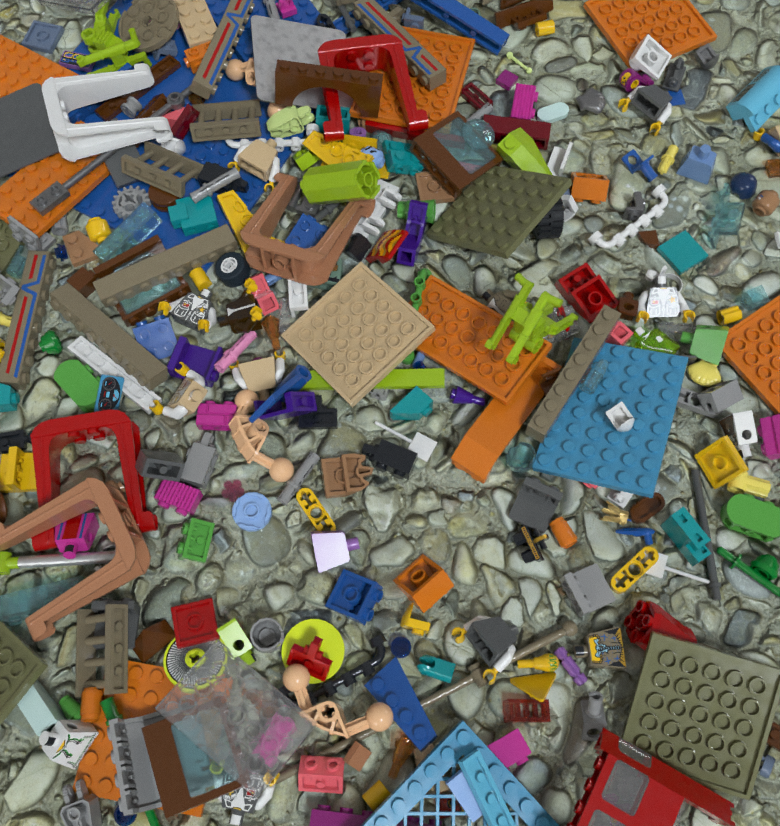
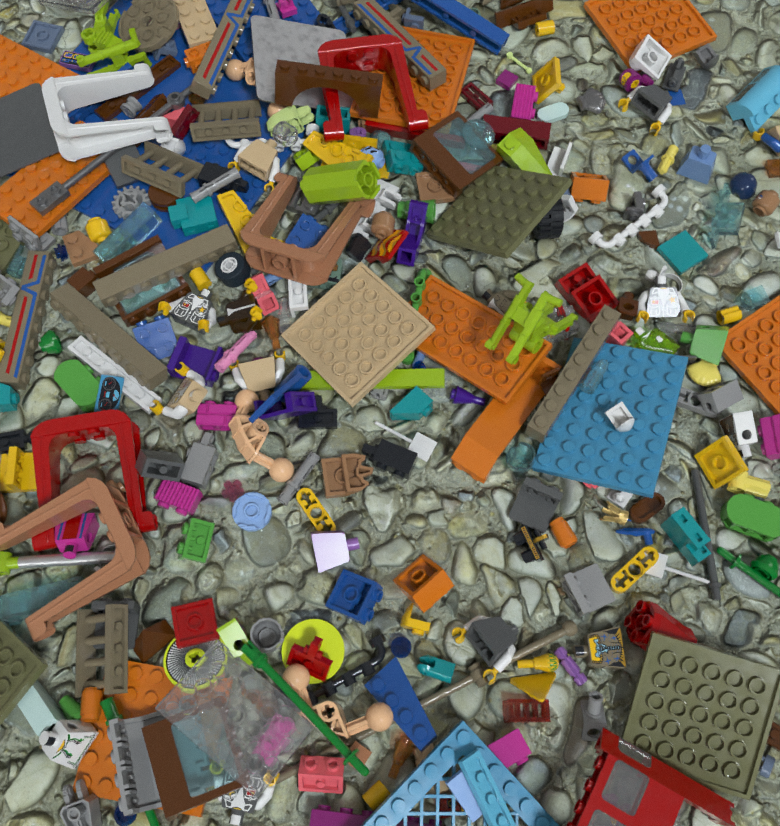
(261, 662): none -> green bar
(285, 134): none -> clear head
(382, 224): none -> medium nougat head
(548, 80): none -> yellow tile

